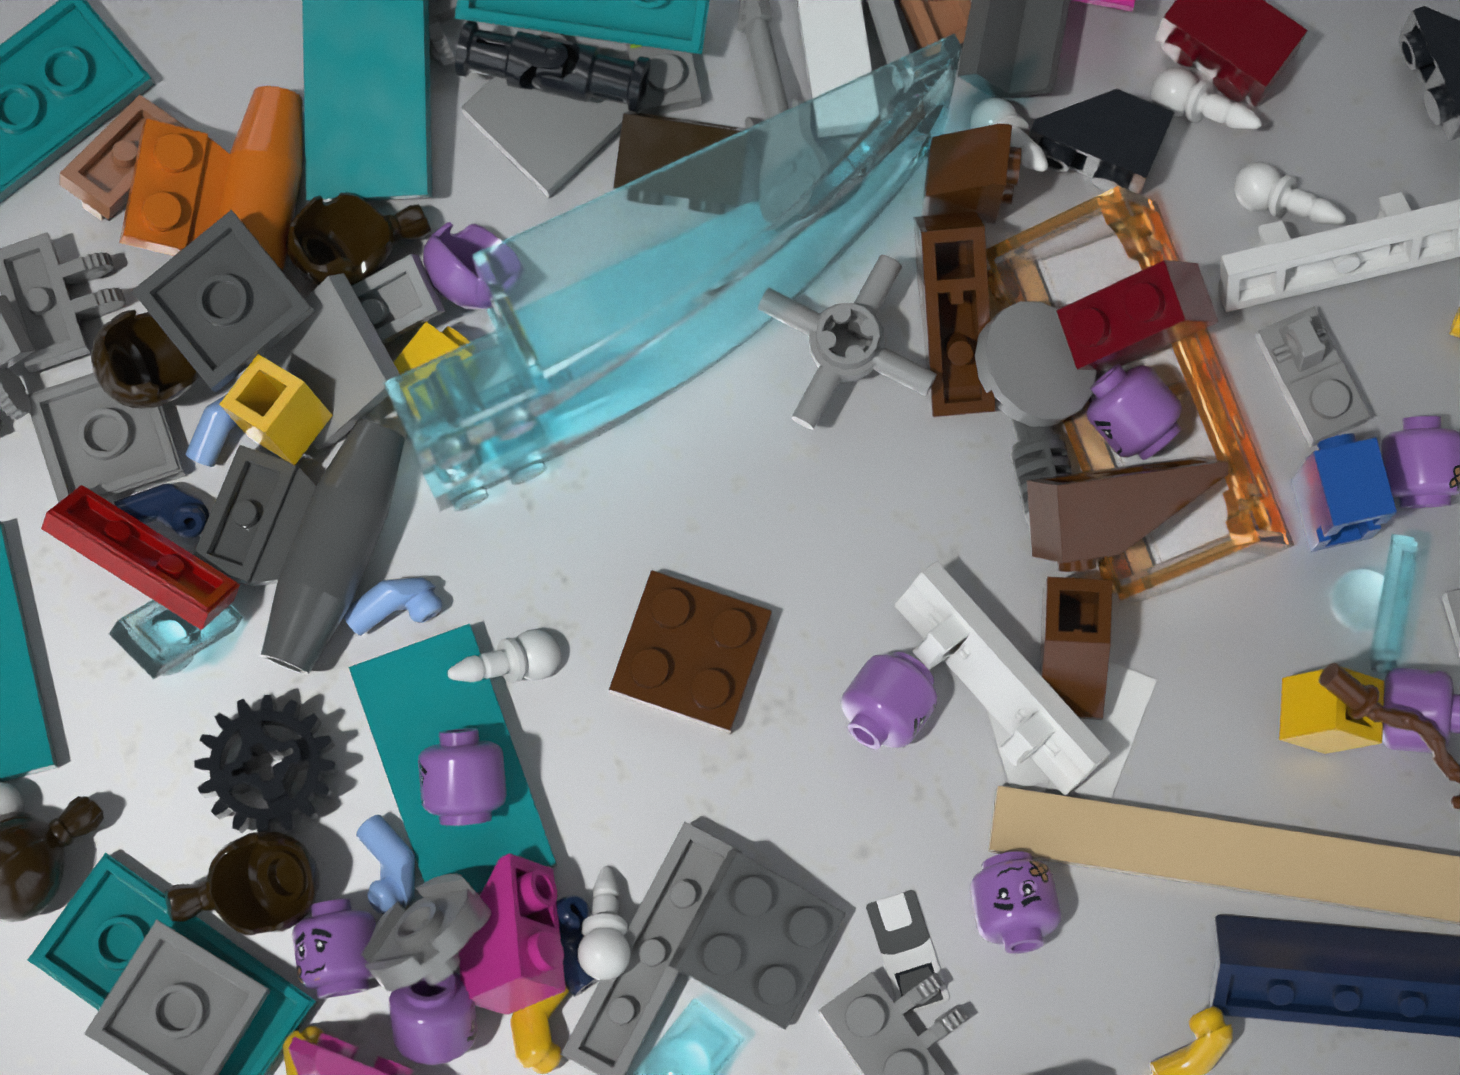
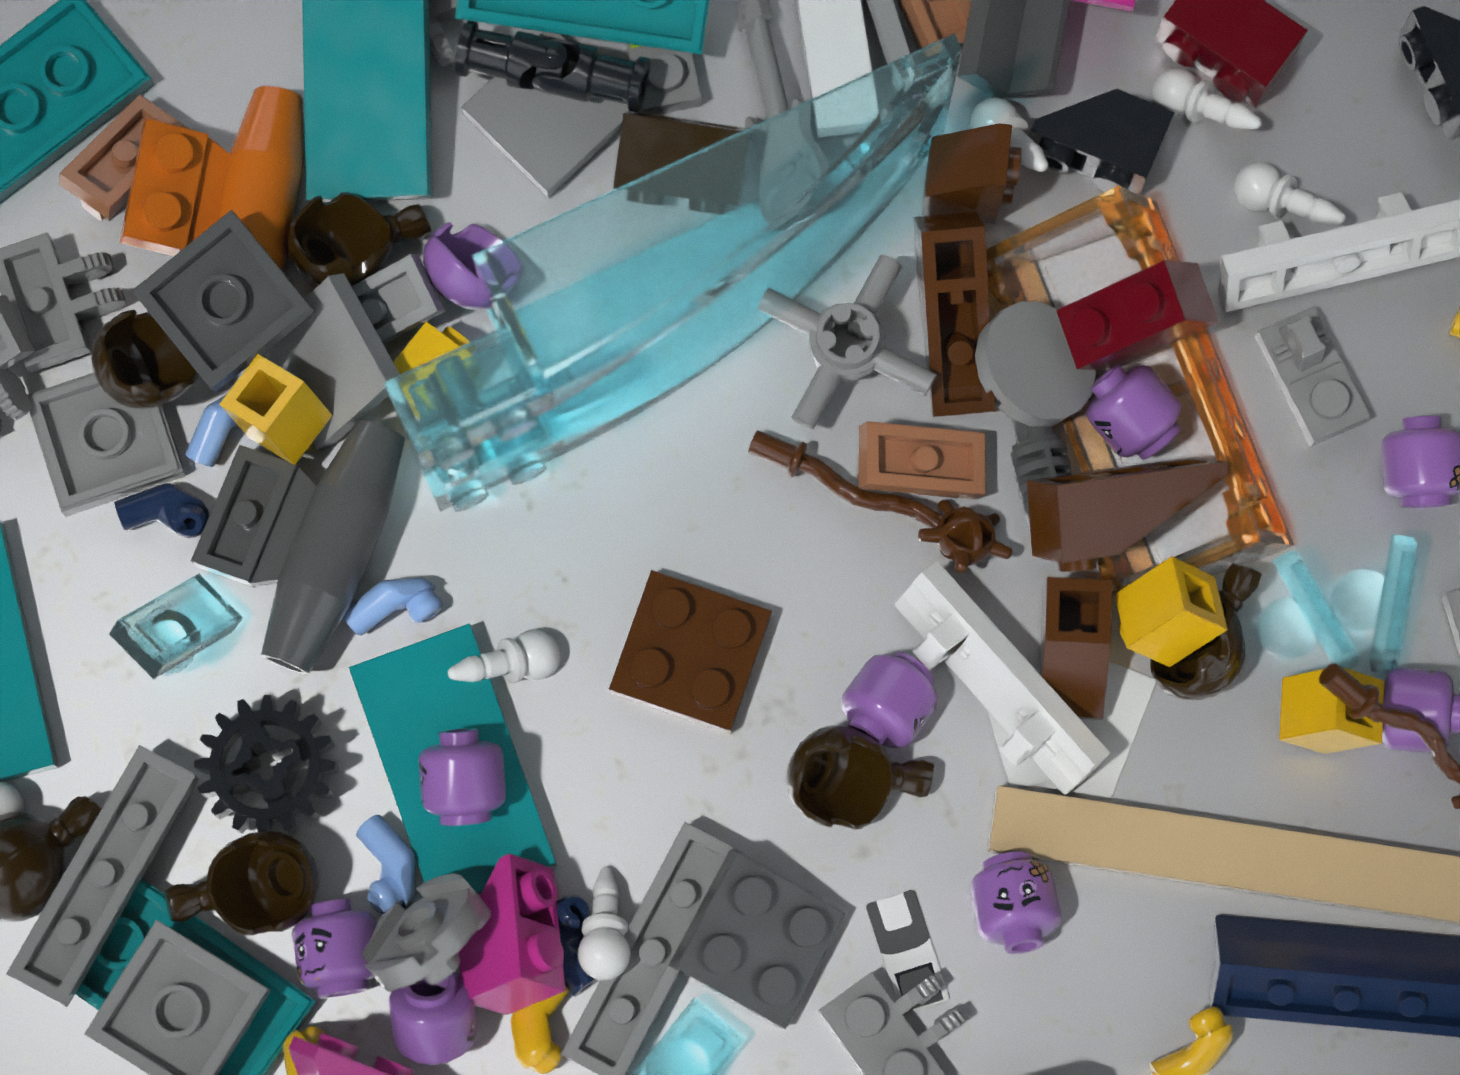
(102, 877): none -> light grey plate
(140, 556): red tile -> none
(849, 776): none -> dark brown hair
(921, 460): none -> nougat hinge
(958, 532): none -> reddish brown piece
(1170, 612): none -> yellow brick
(1220, 660): none -> dark brown hair
(1296, 623): none -> clear light blue tile
(1343, 492): blue brick -> none

